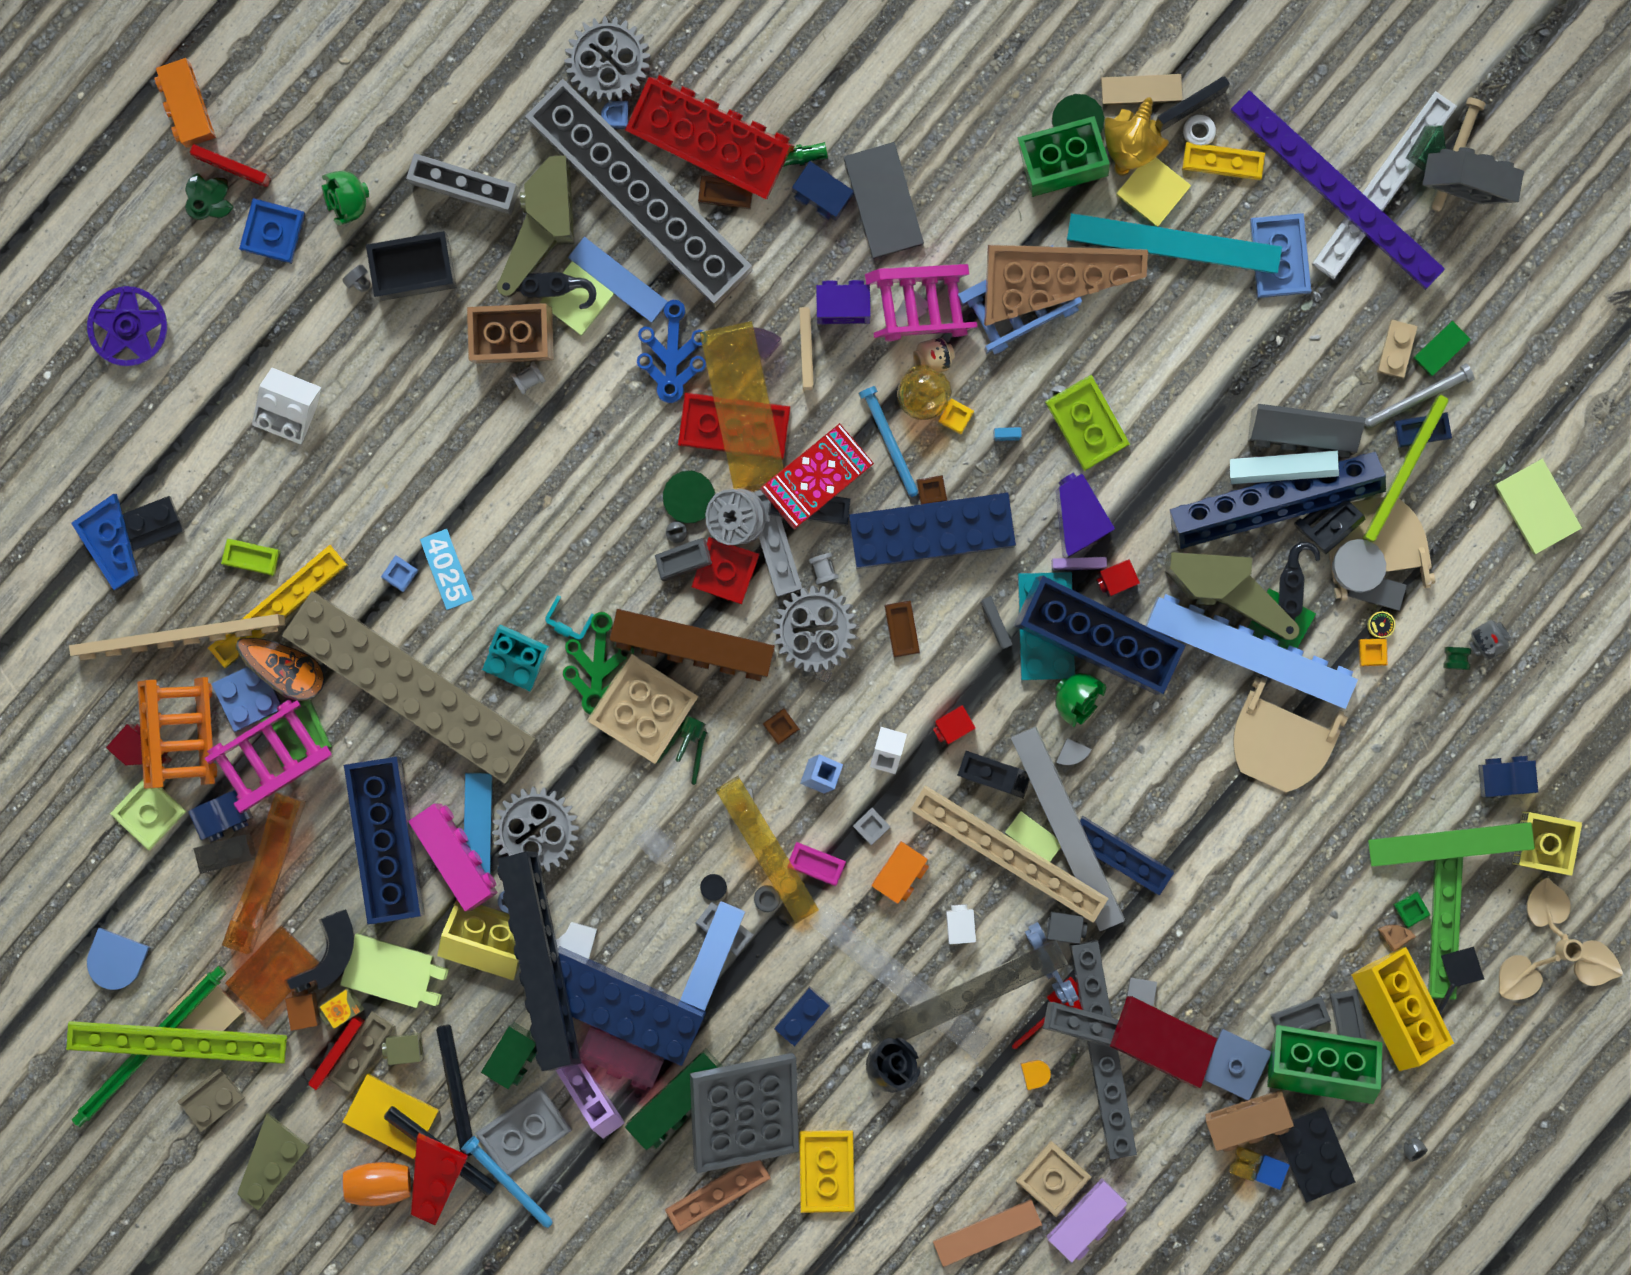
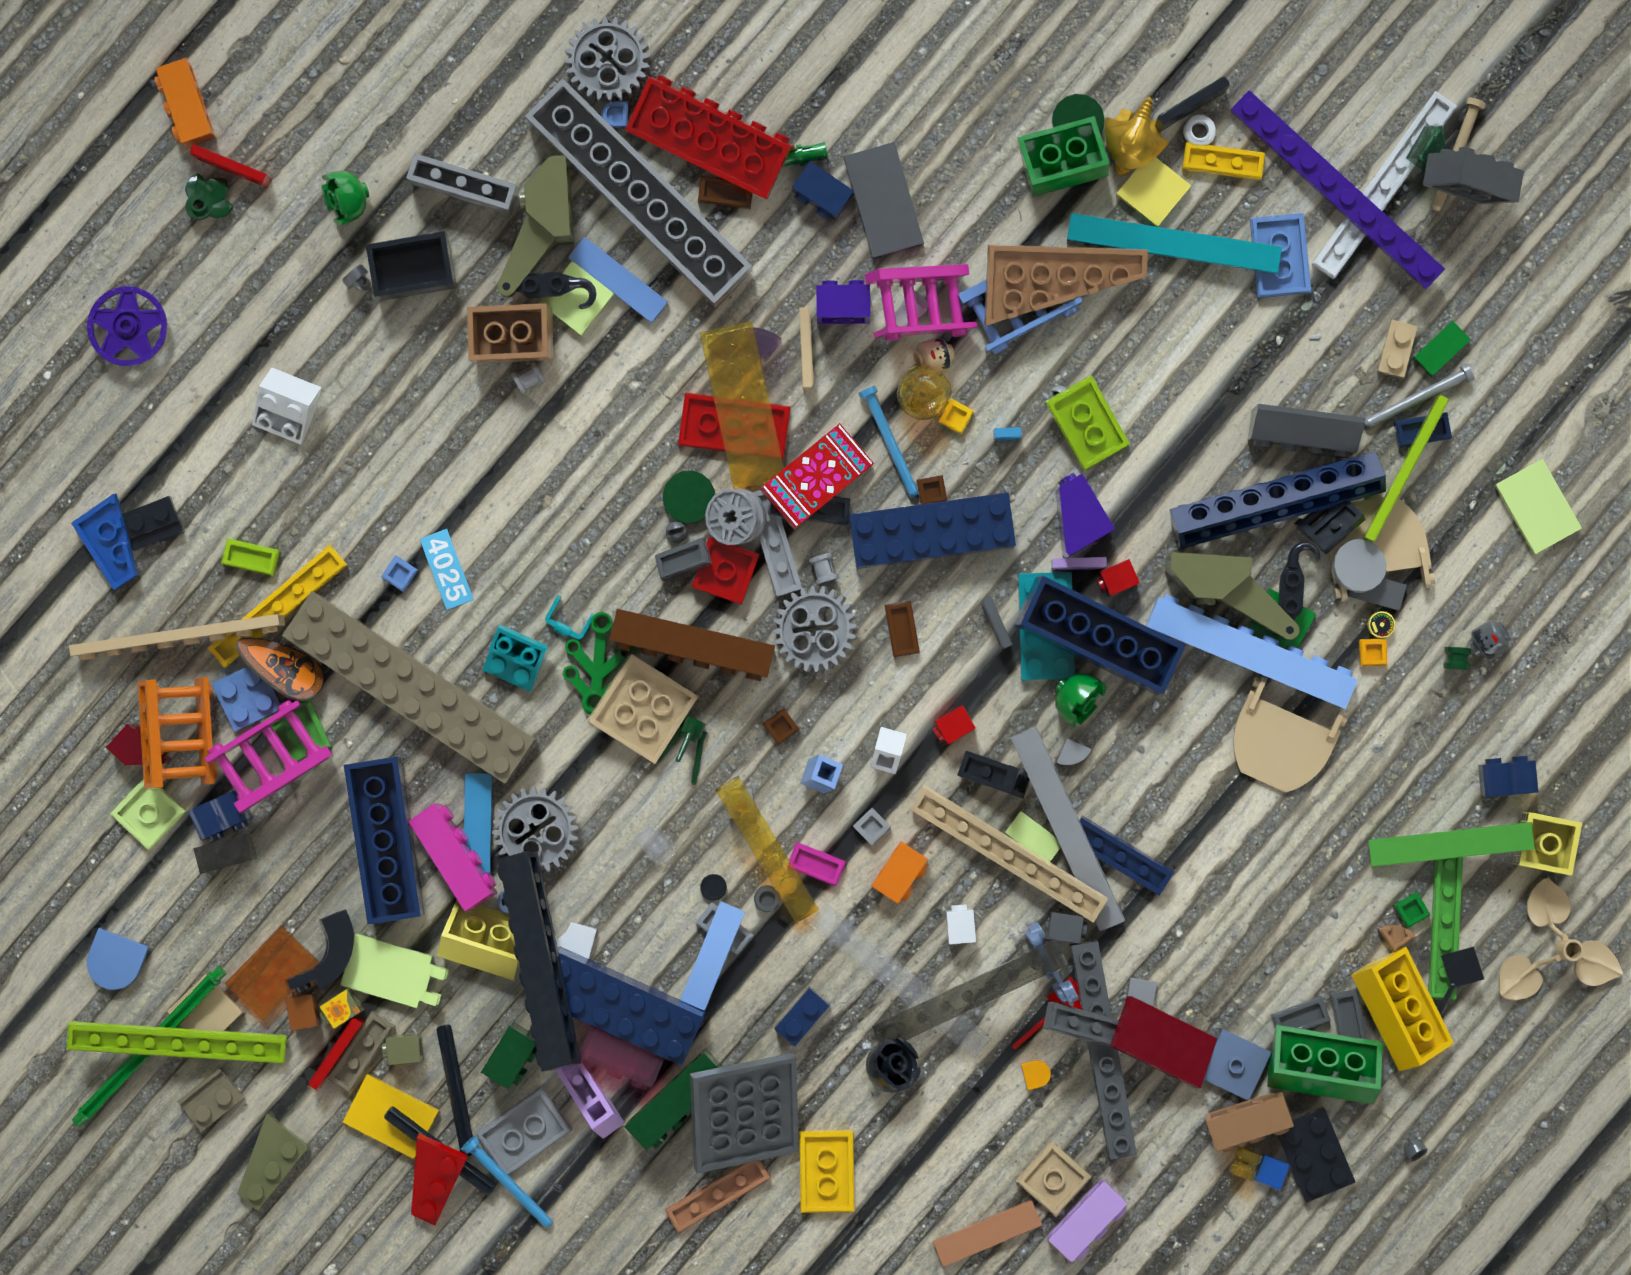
(259, 890): clear orange arch -> none
(272, 230): blue tile -> none
(376, 1184): orange piece -> none
(671, 356): blue plant -> none
(1137, 88): tan tile -> none
(1284, 467): light aqua tile -> none

